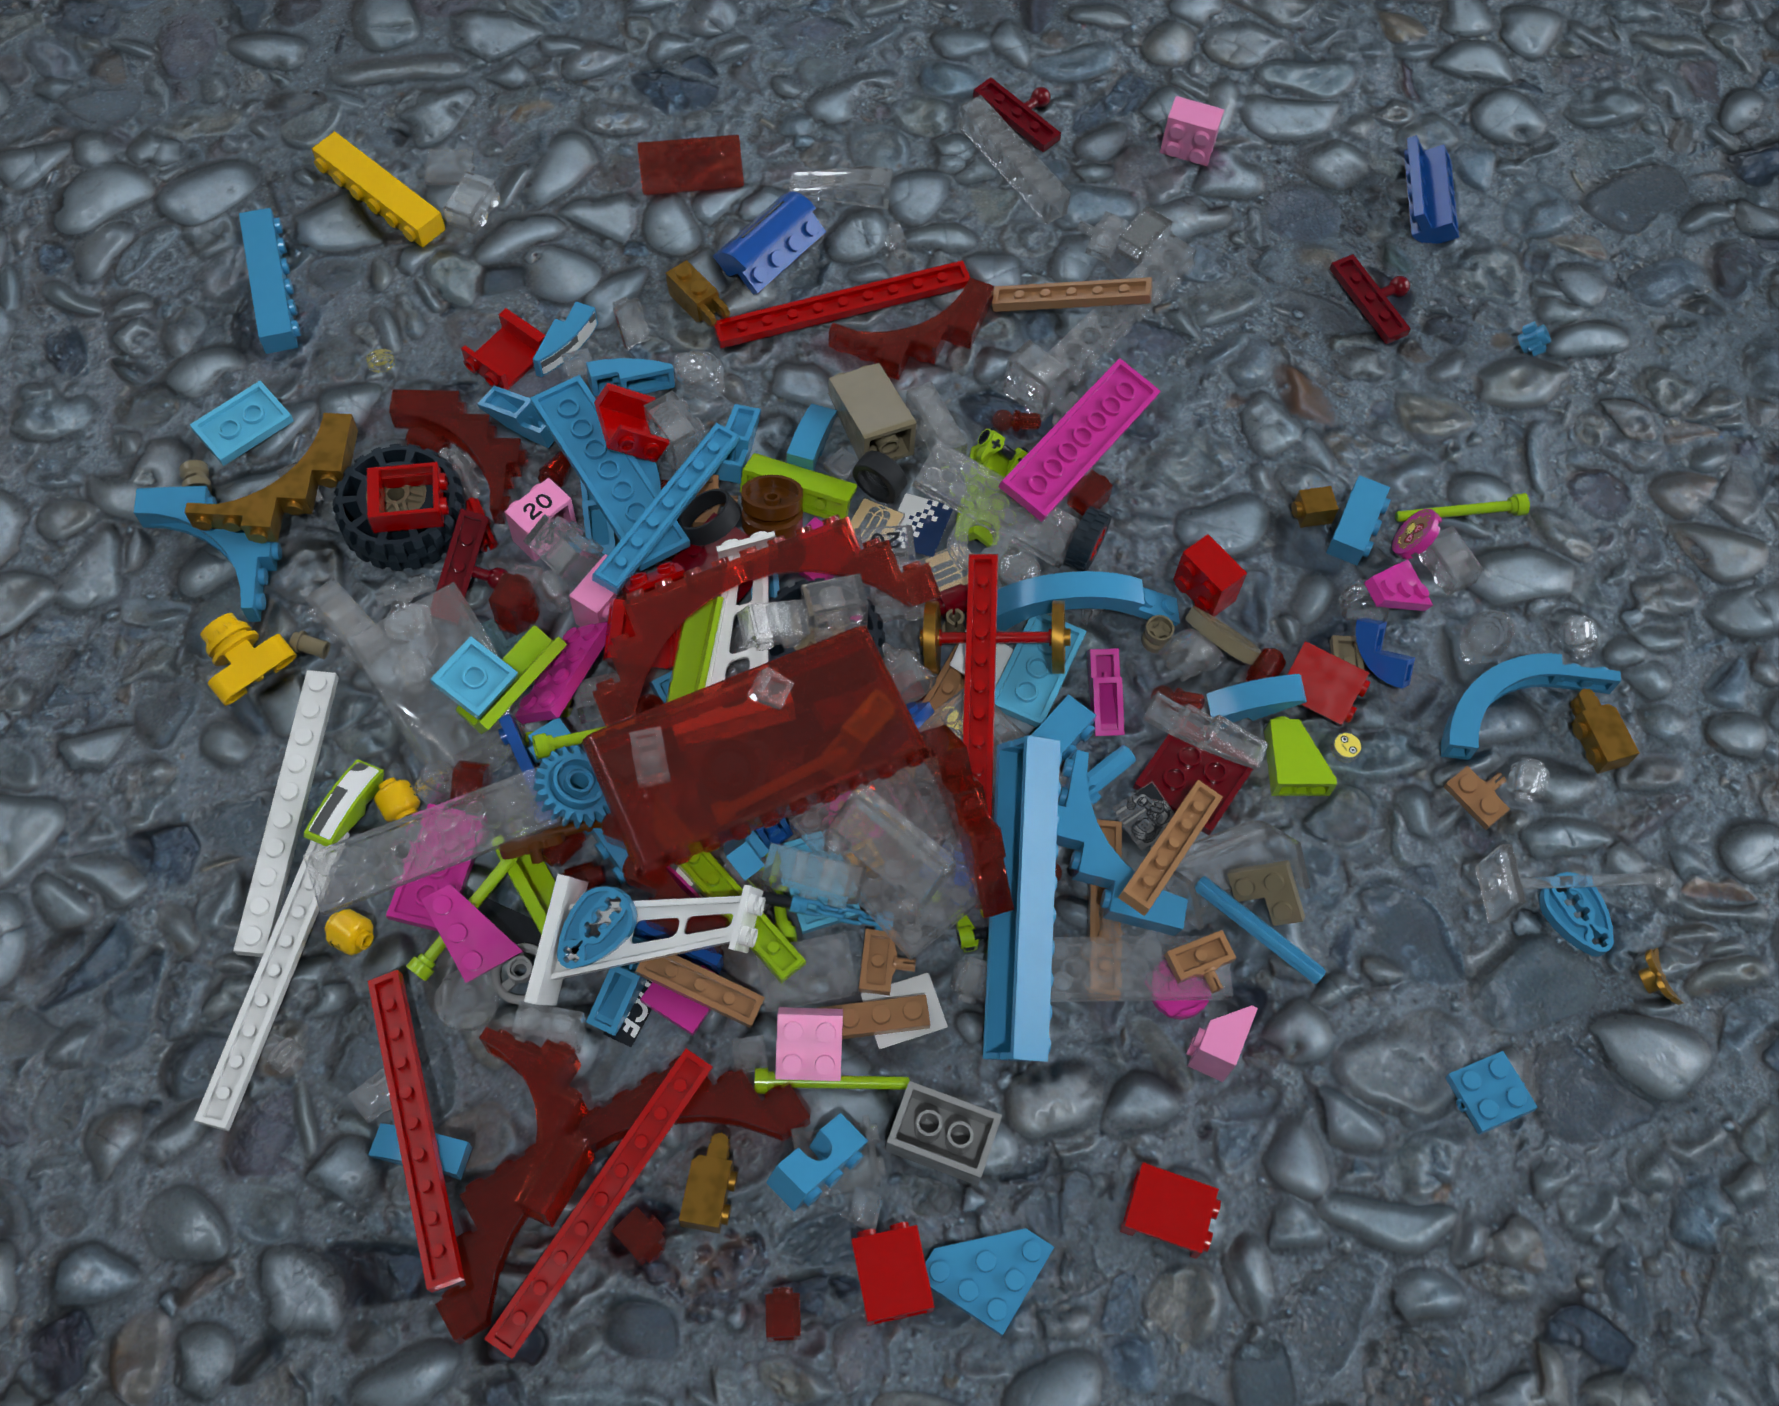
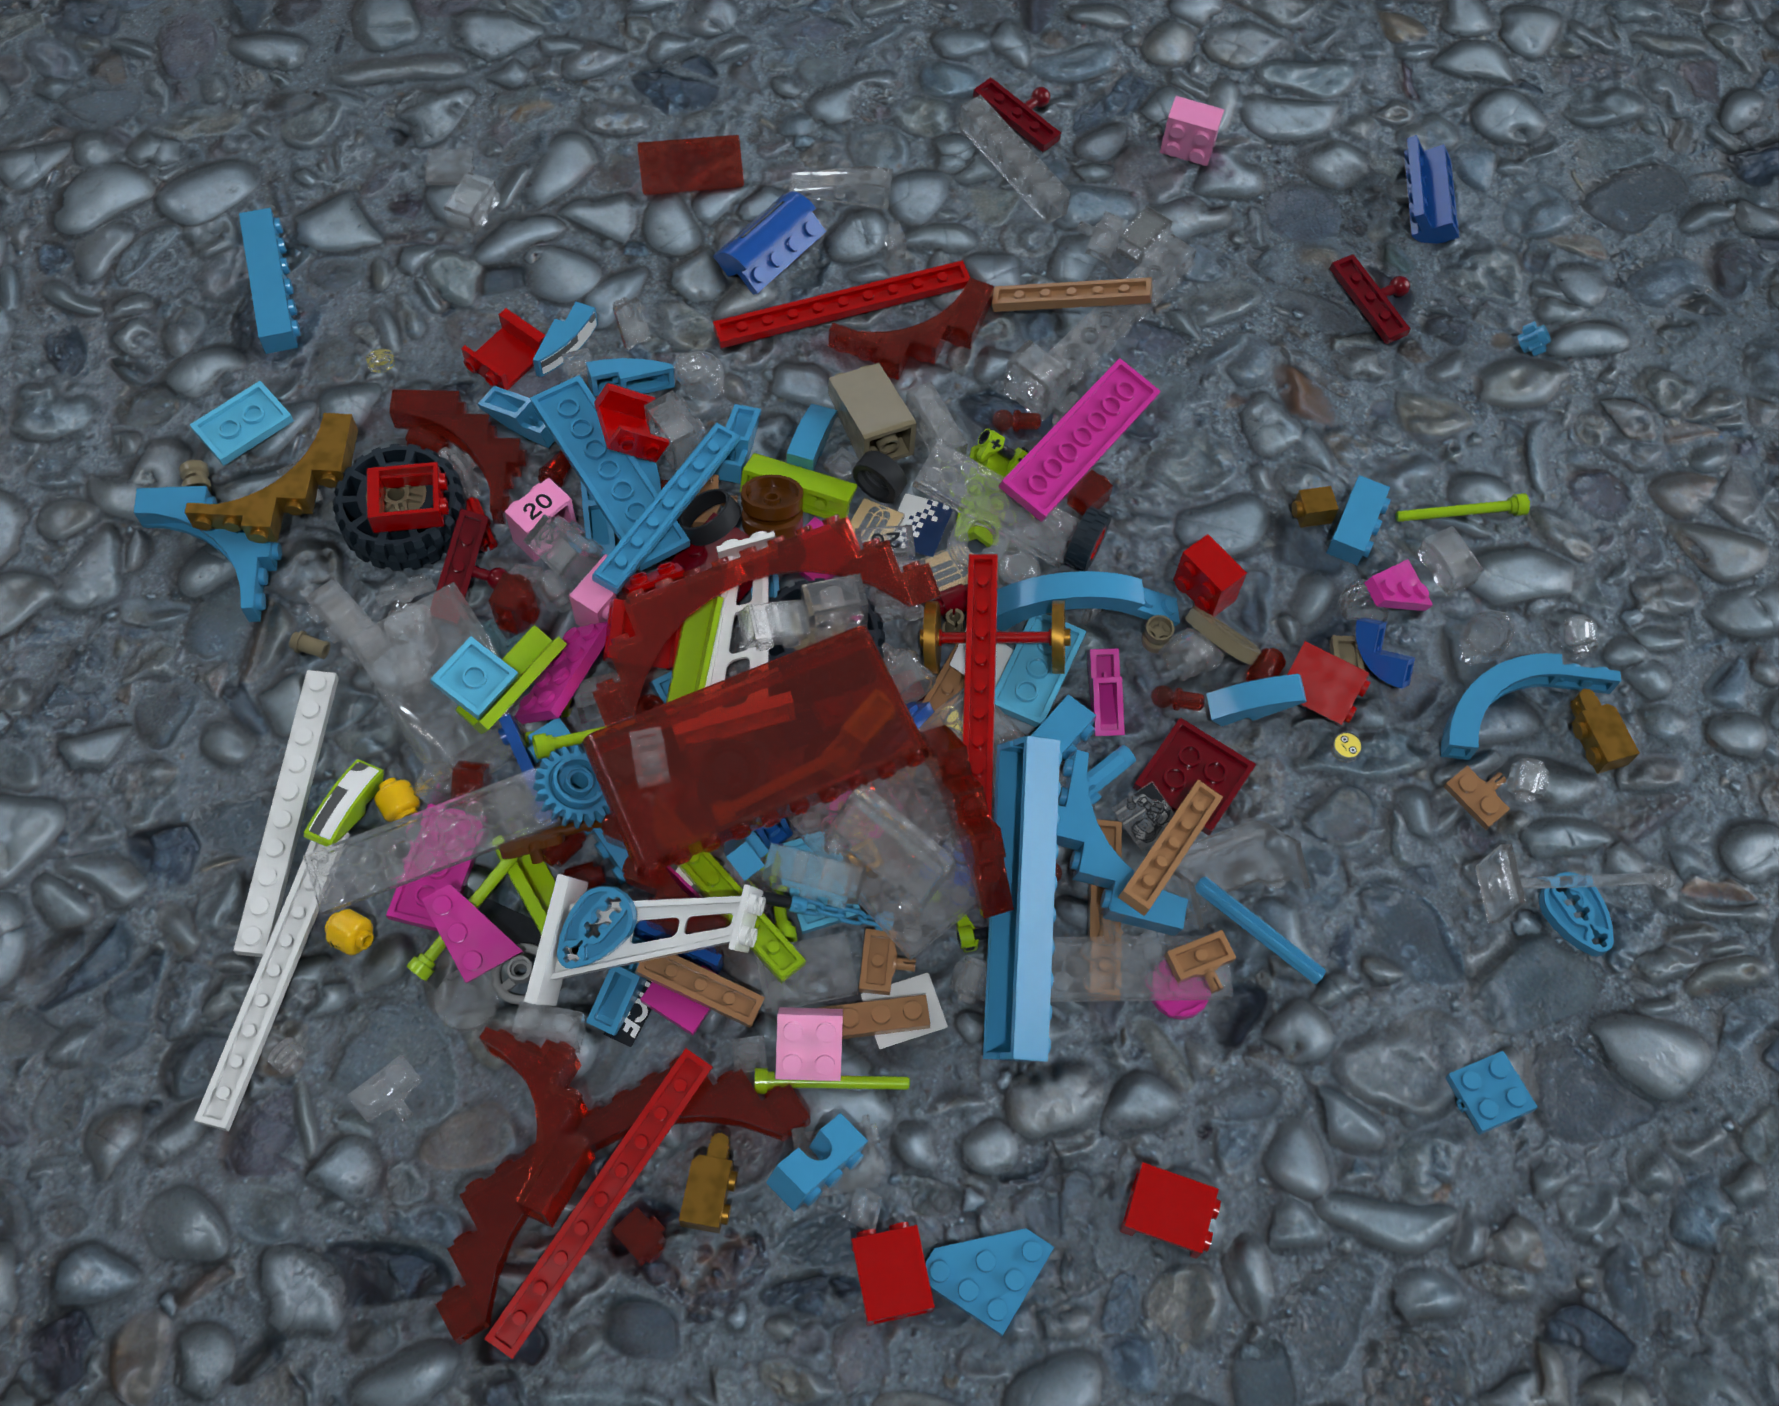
(232, 643): yellow beam -> none
(378, 189): yellow brick -> none
(415, 1133): red plate -> none
(452, 1151): dark azure slope -> none
(695, 294): pearl gold hinge -> none
(770, 688): clear slope -> none
(783, 1315): clear red brick -> none
(943, 1133): light grey brick -> none
(1205, 732): clear slope -> none
(1220, 1043): bright pink slope -> none
(1275, 884): dark tan plate -> none
(1295, 761): lime slope -> none
(1416, 533): dark pink tile -> none
(1655, 979): pearl gold animal -> none

